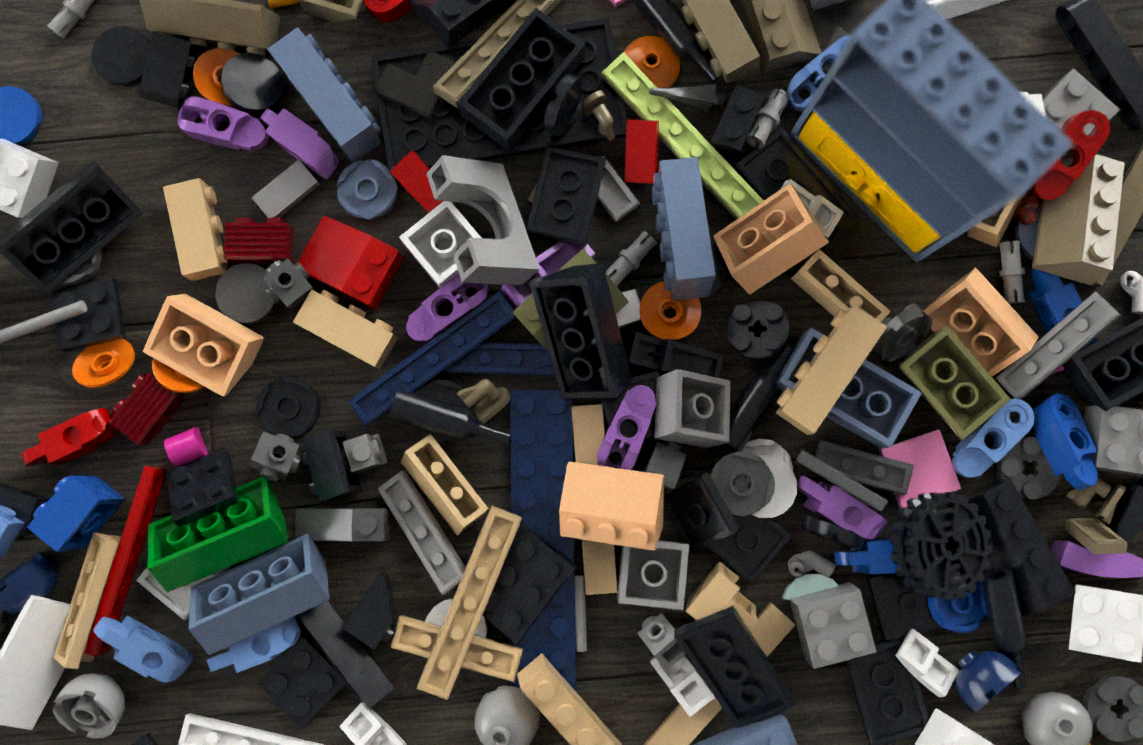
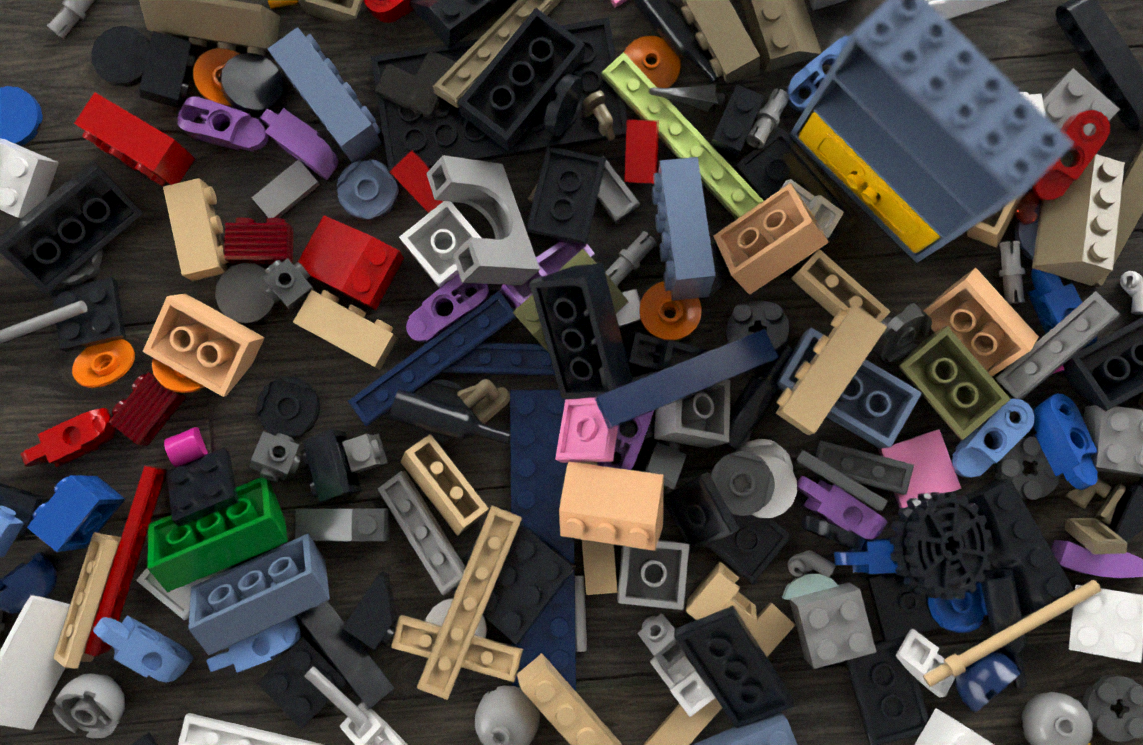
(133, 141): none -> red brick
(336, 696): none -> light grey piece
(585, 433): none -> bright pink tile
(685, 378): none -> dark blue tile
(955, 665): none -> tan bar

